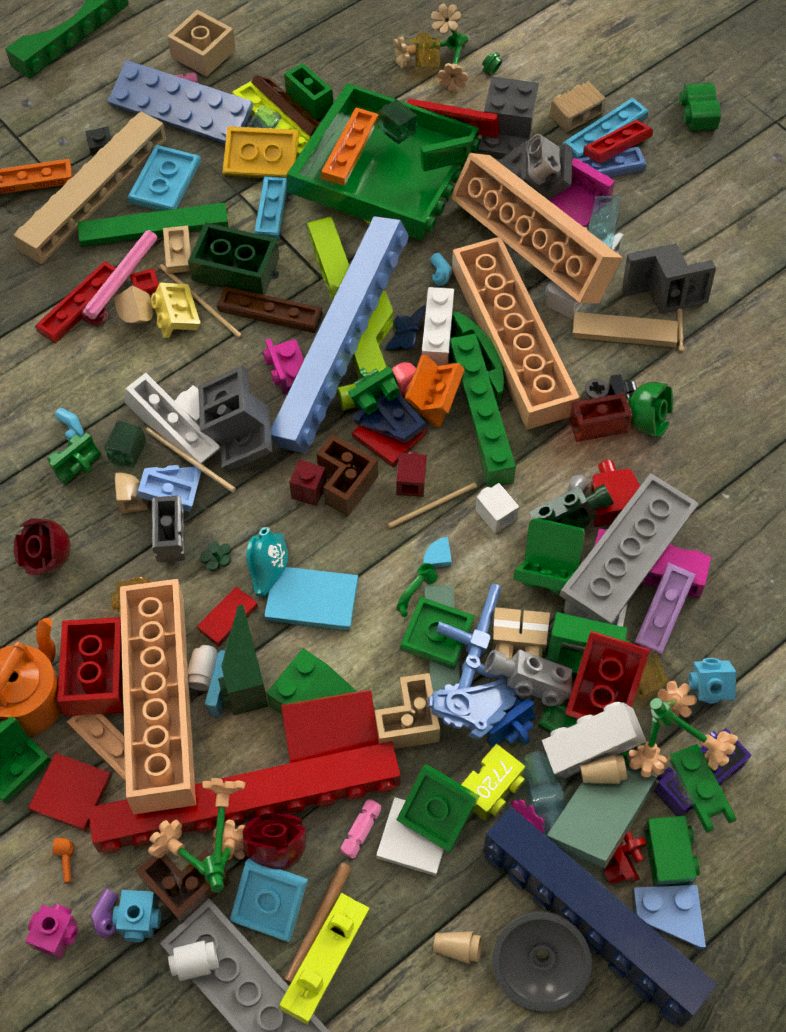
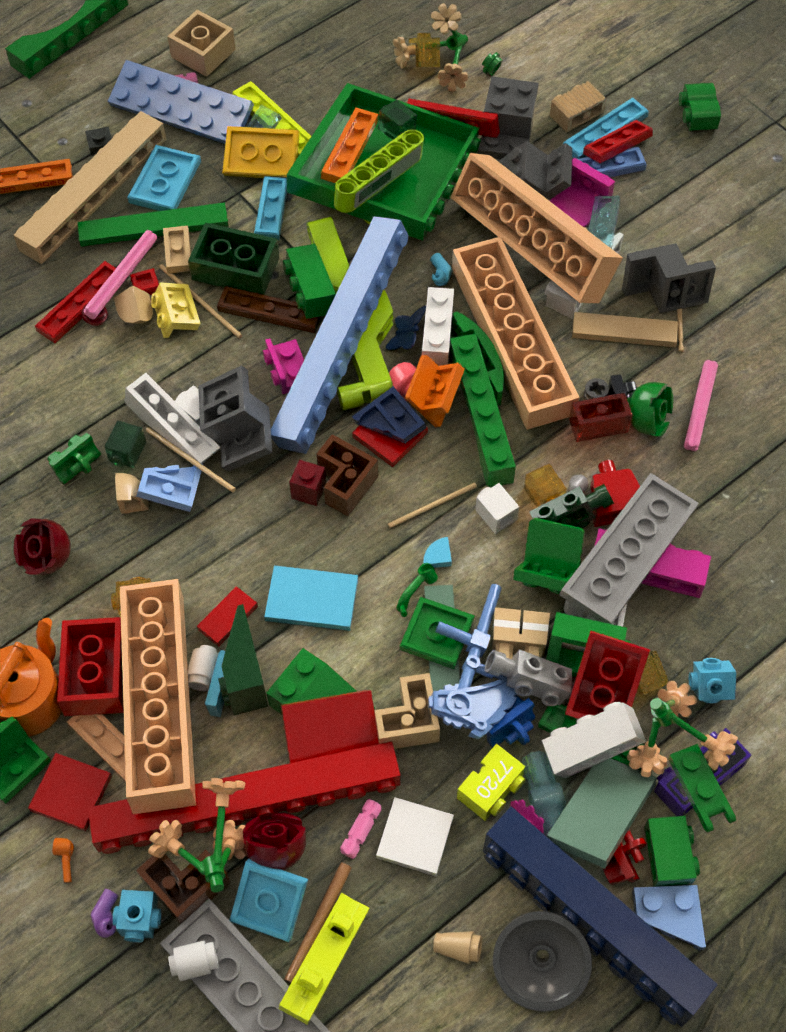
(52, 930): dark pink brick -> none
(71, 421): medium azure arm -> none
(168, 528): dark grey brick -> none
(216, 555): dark green plant -> none
(266, 559): teal hat -> none
(286, 104): reddish brown tile -> none
(309, 90): green brick -> none
(309, 280): none -> green brick
(372, 386): green hips -> none
(378, 171): none -> lime beam
(411, 474): dark red brick -> none
(437, 808): green tile -> none
(445, 153): green tile -> none
(542, 158): light grey piece -> none
(543, 485): none -> clear yellow brick
(605, 770): tan cone -> none
(665, 608): lavender tile -> none
(700, 405): none -> bright pink axle

